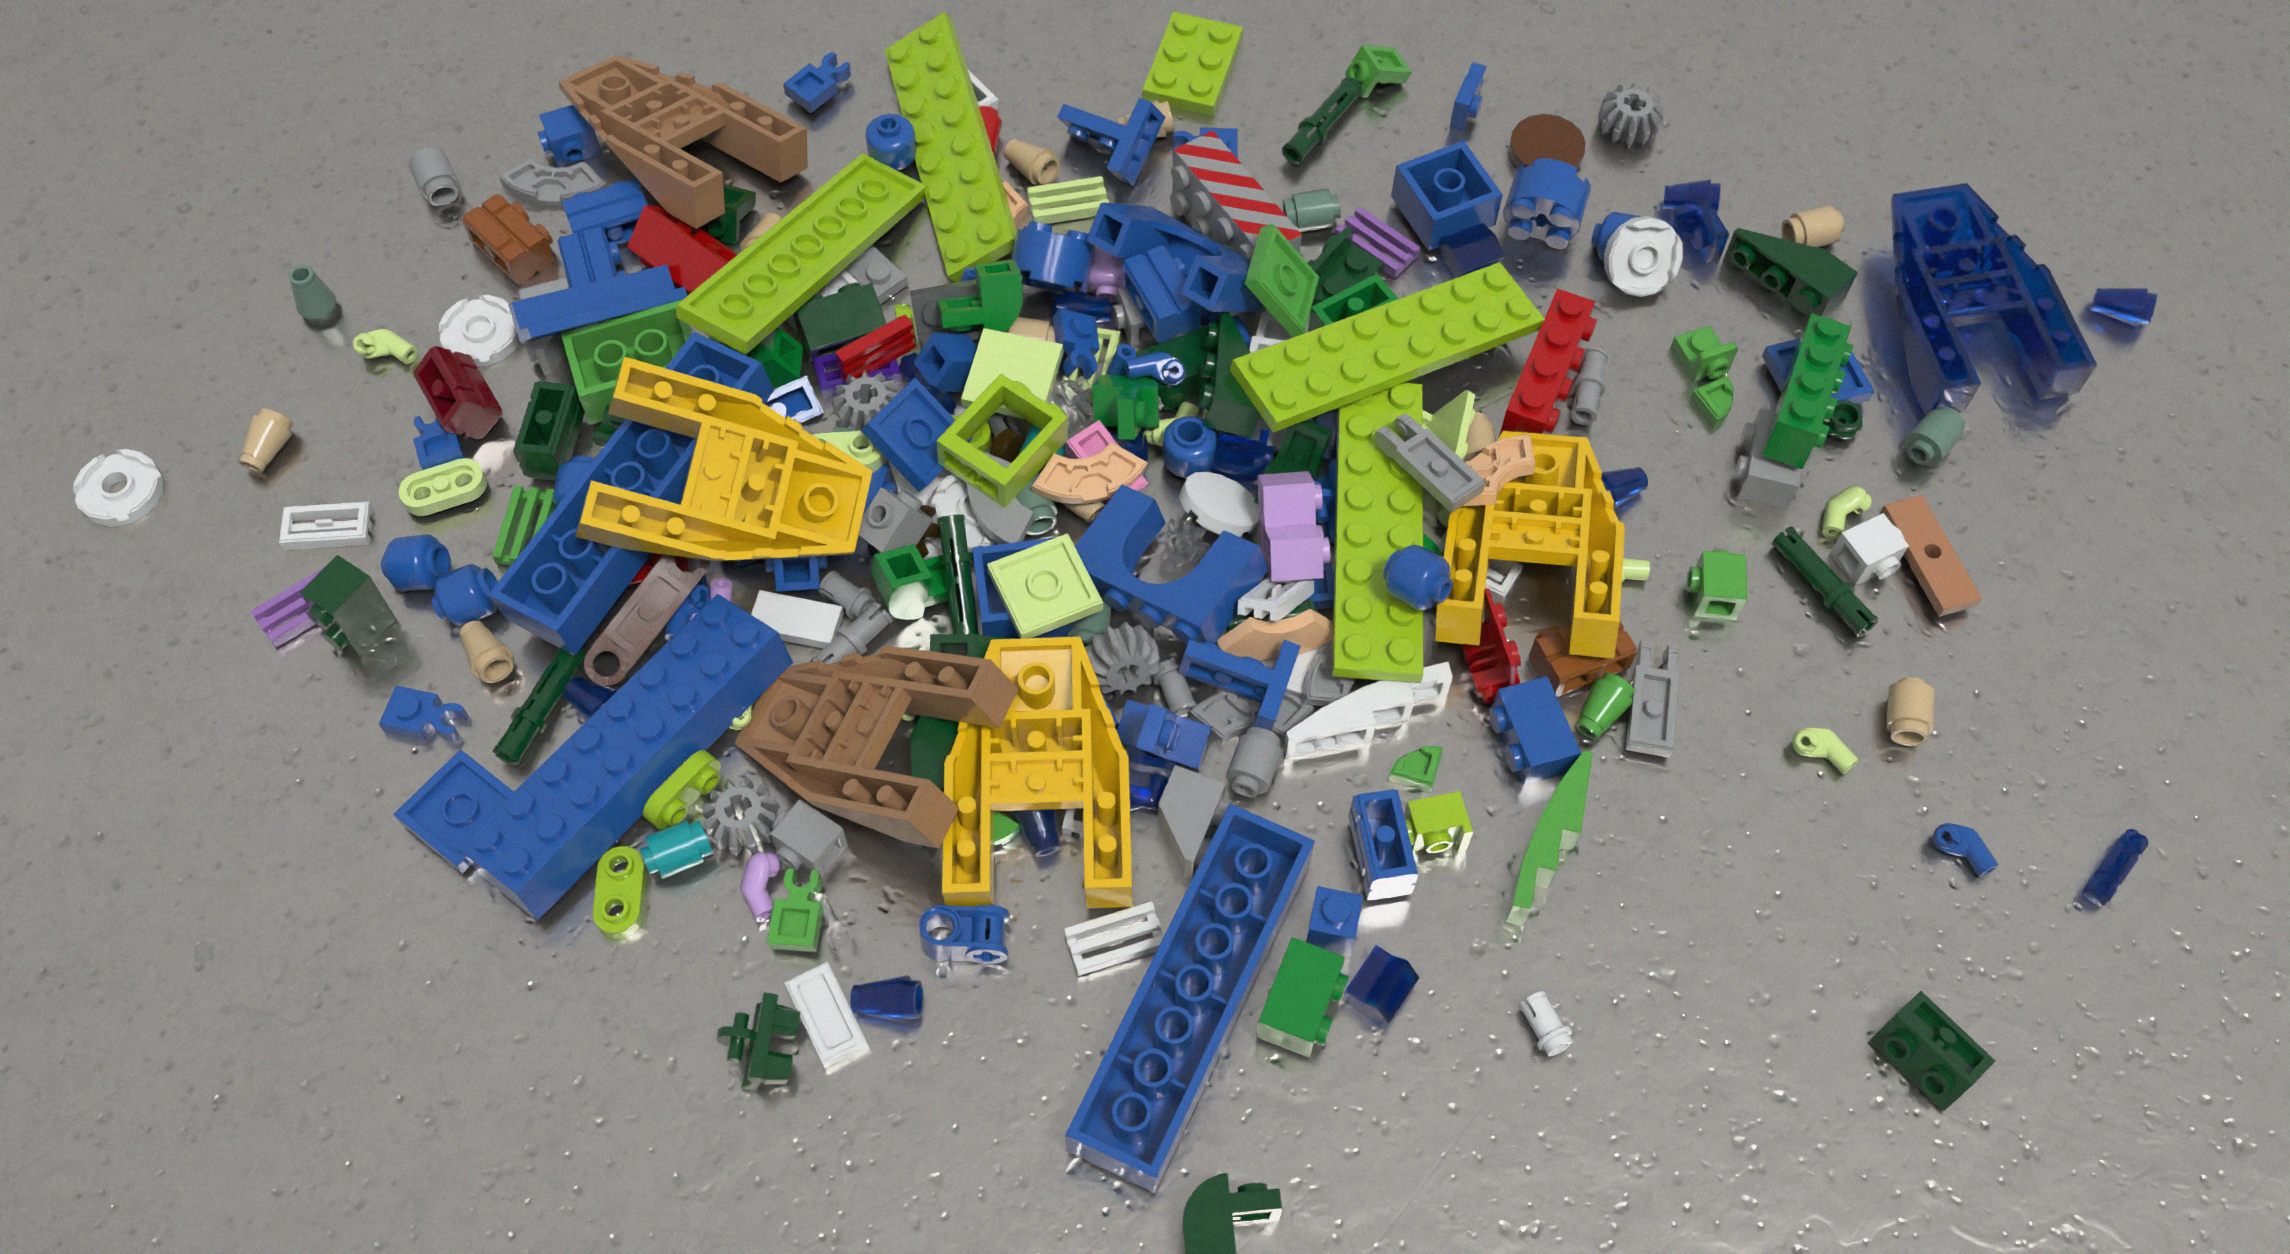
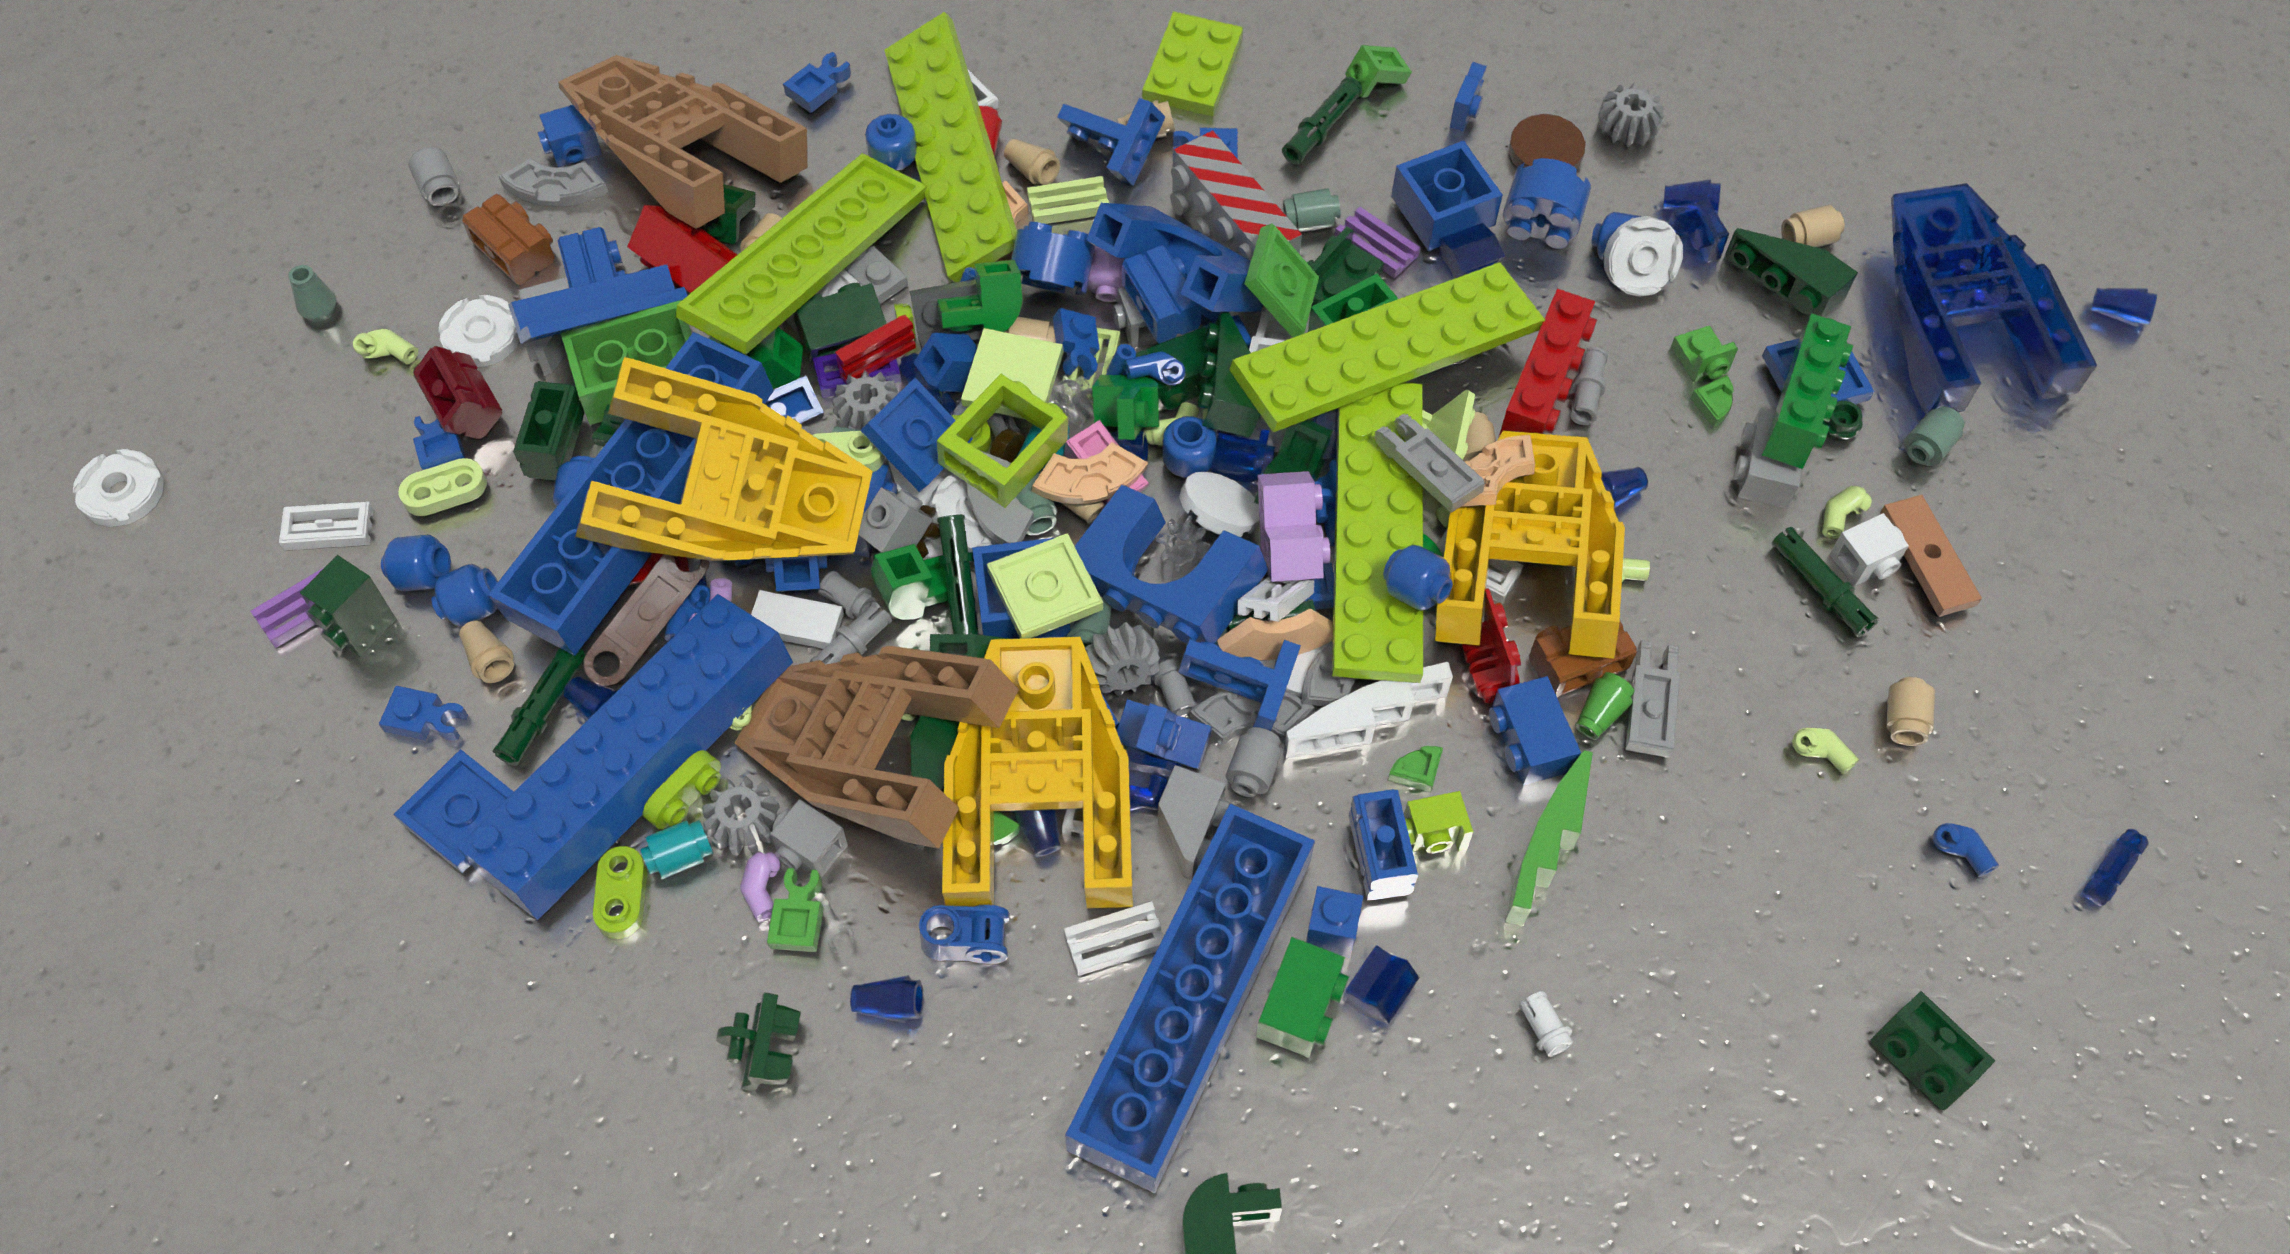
(264, 439): tan cone -> none
(512, 517): bright green tile -> none
(611, 208): blue brick -> none
(826, 1015): white tile -> none
(1081, 303): clear blue cone -> none
(1718, 585): bright green brick -> none

